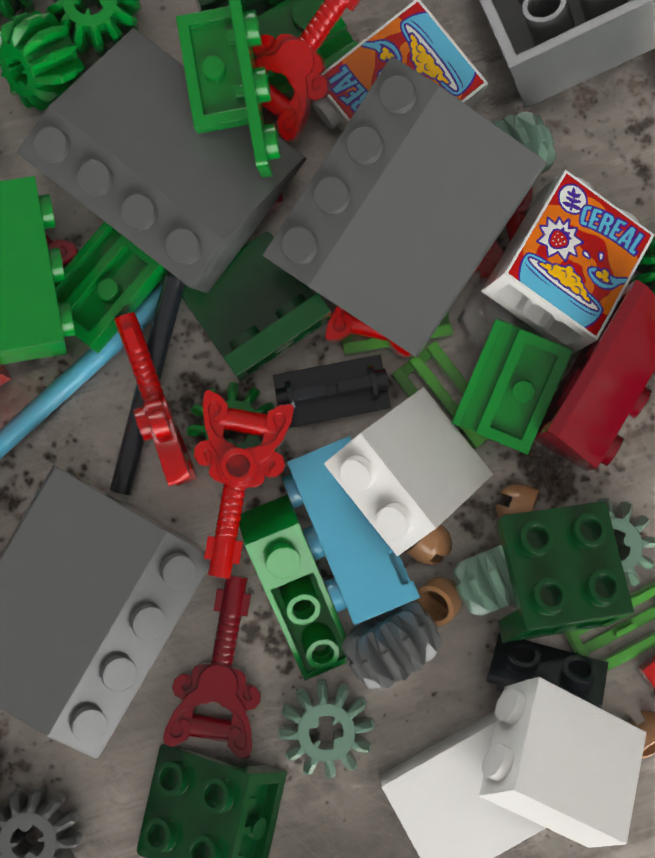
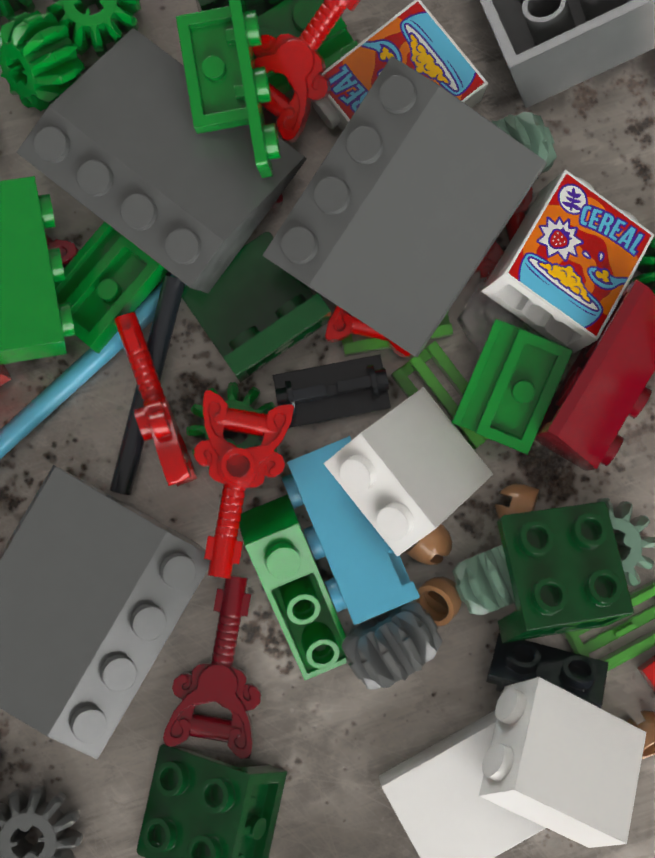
(343, 738): sand green gear -> none

